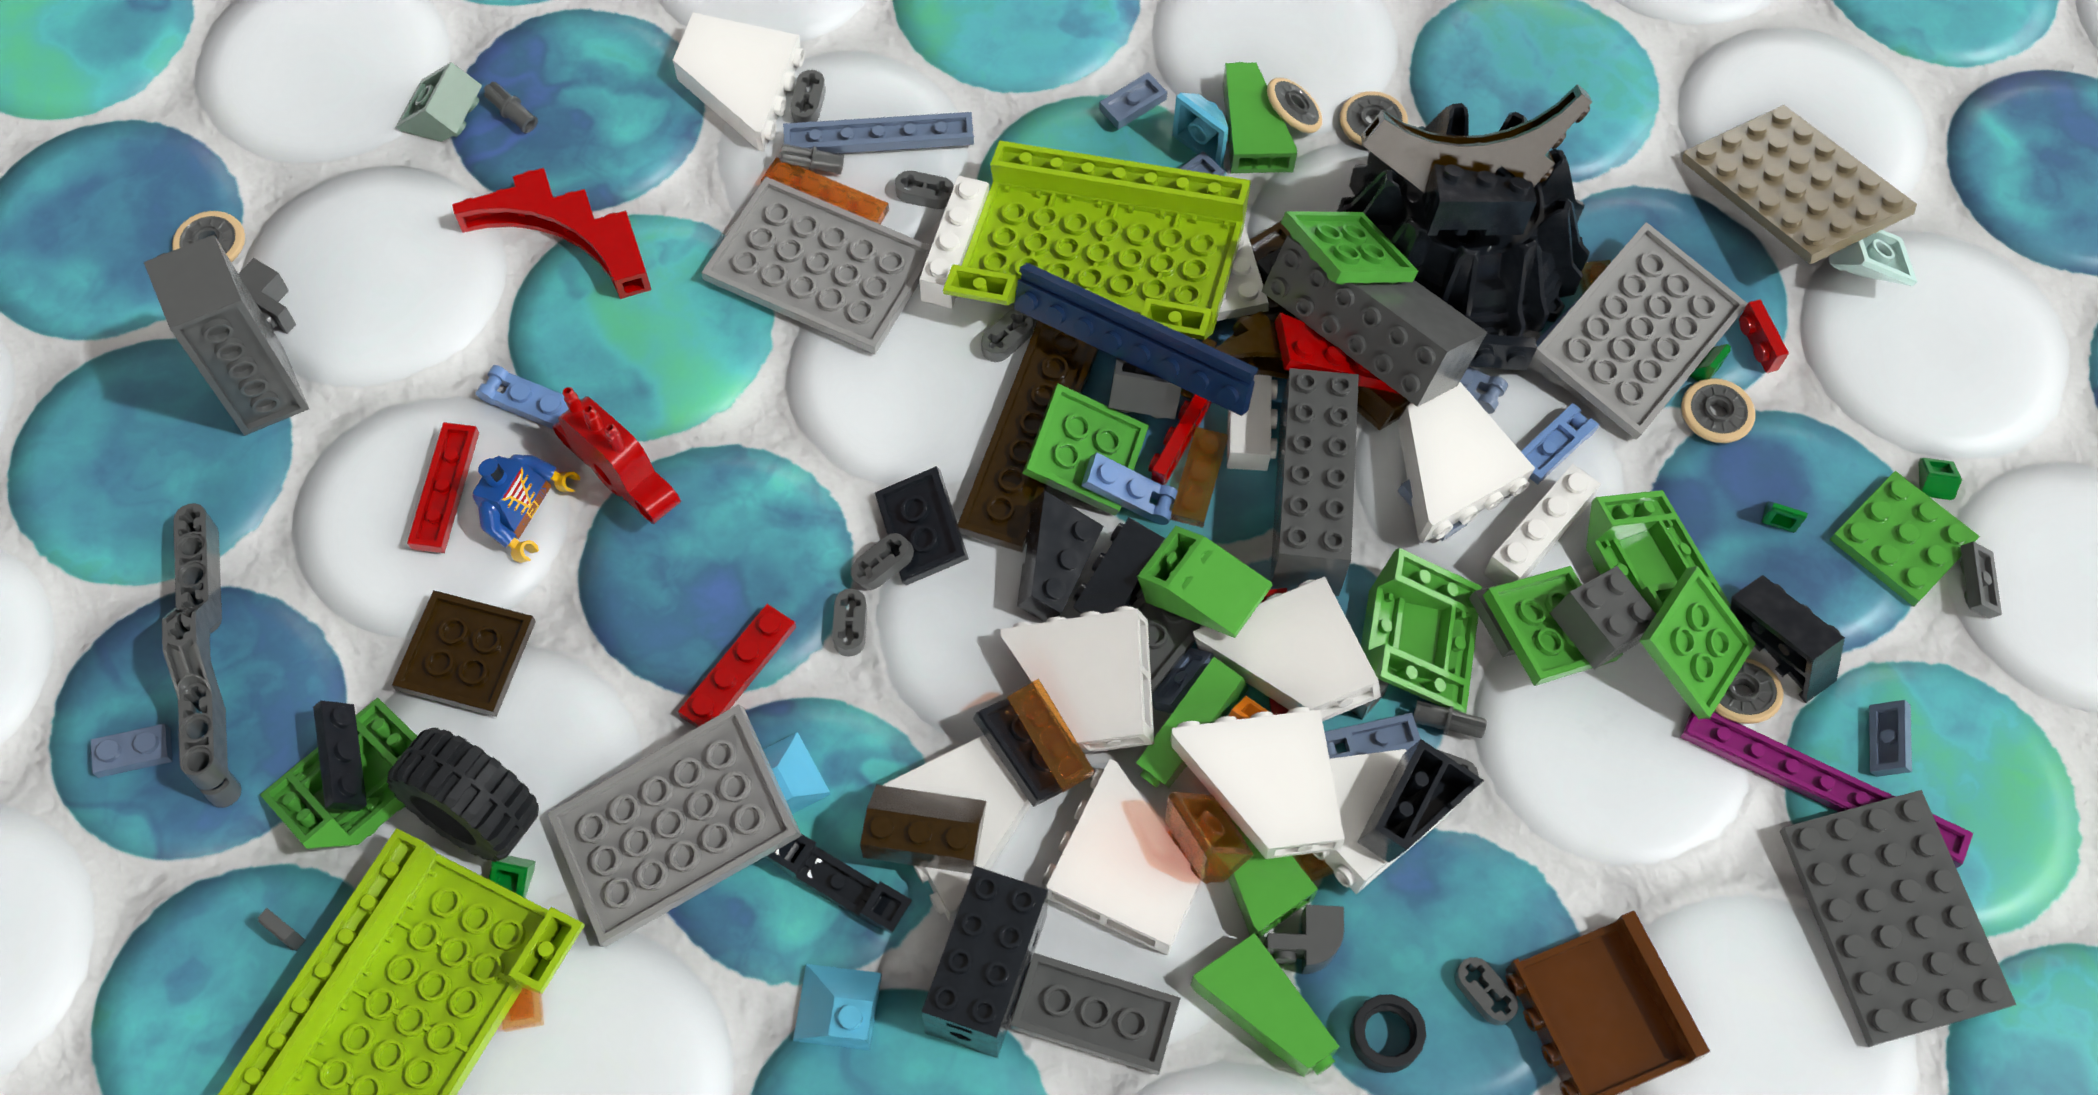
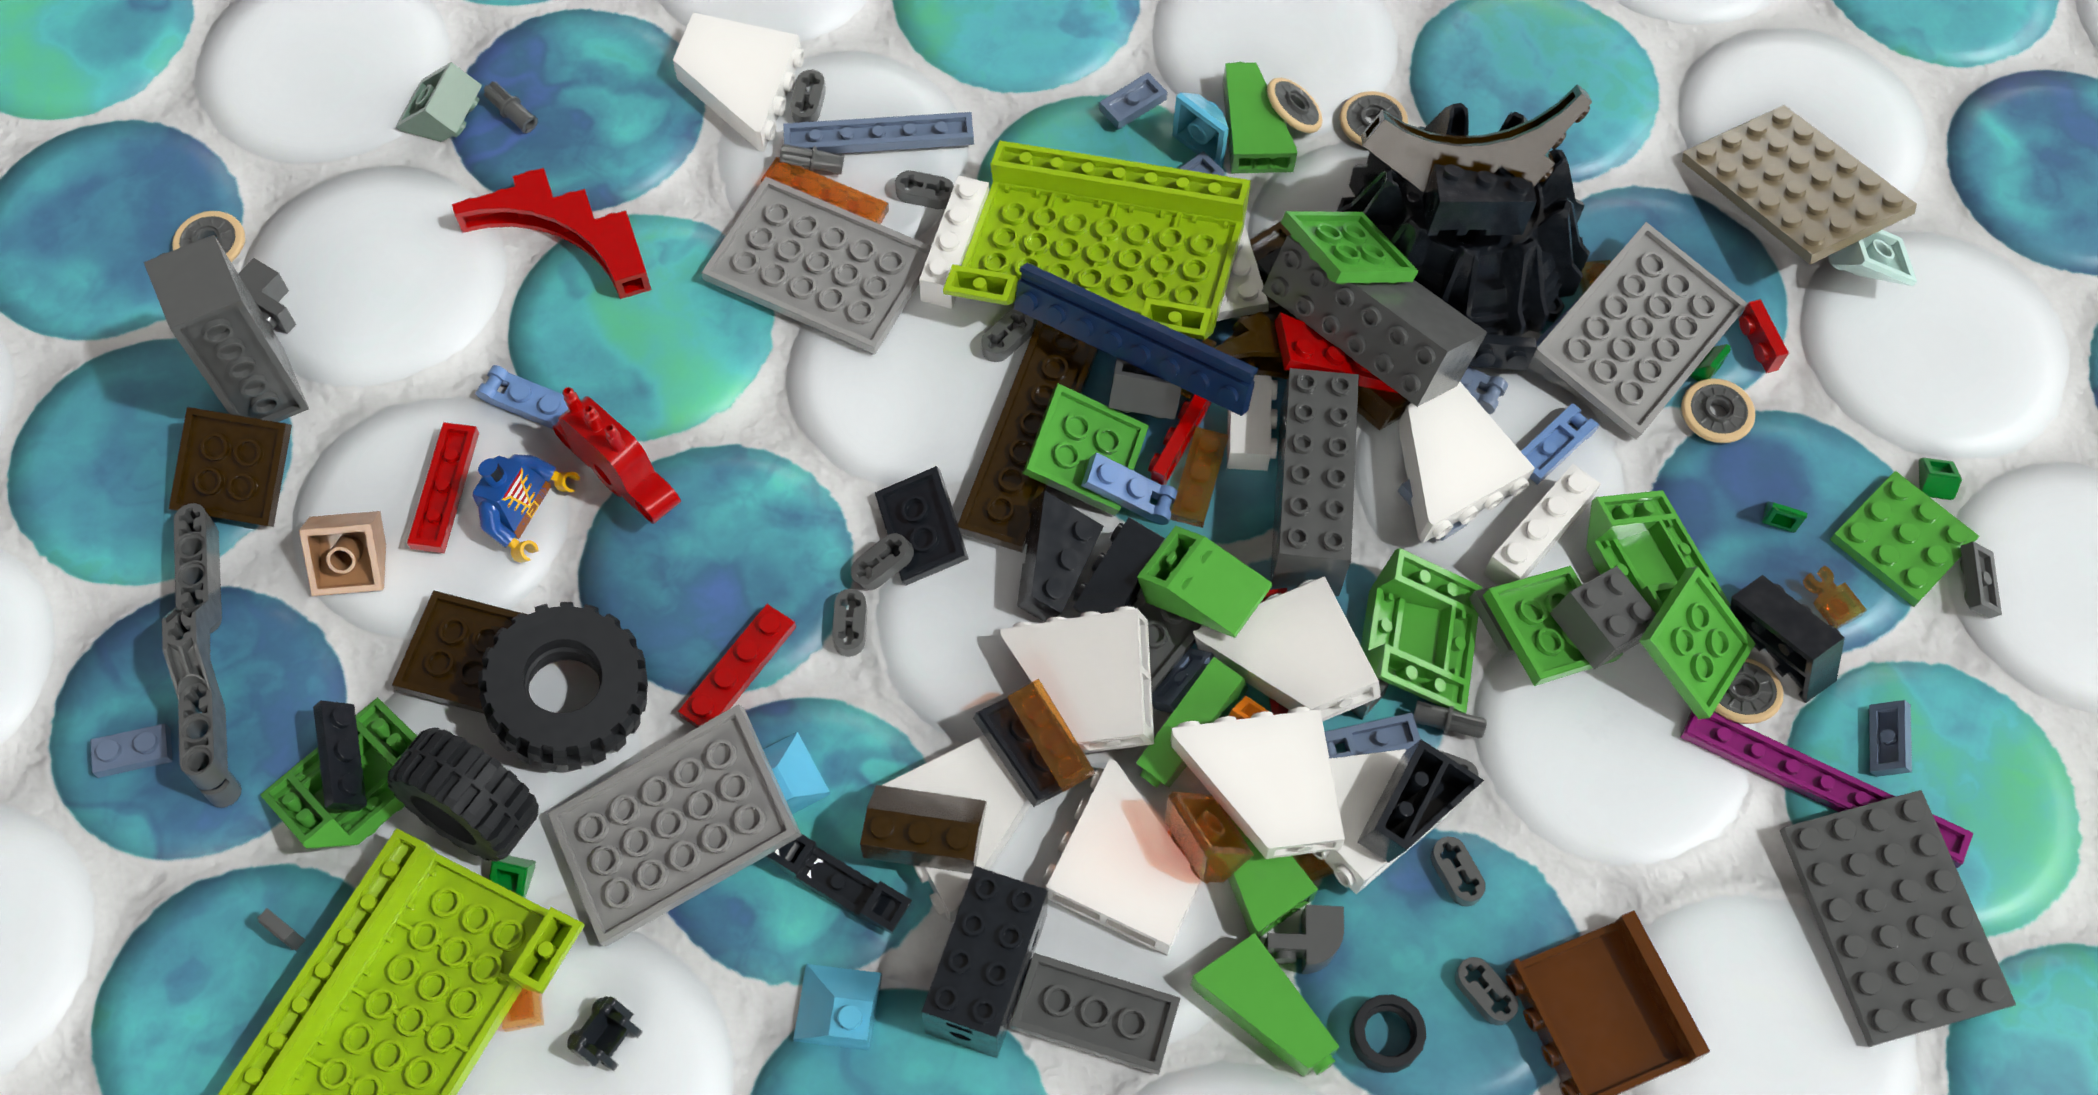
(231, 466): none -> dark brown plate
(344, 553): none -> medium nougat slope
(554, 636): none -> black tyre
(603, 1032): none -> black piece
(1464, 866): none -> dark grey beam
(1835, 603): none -> clear orange plate

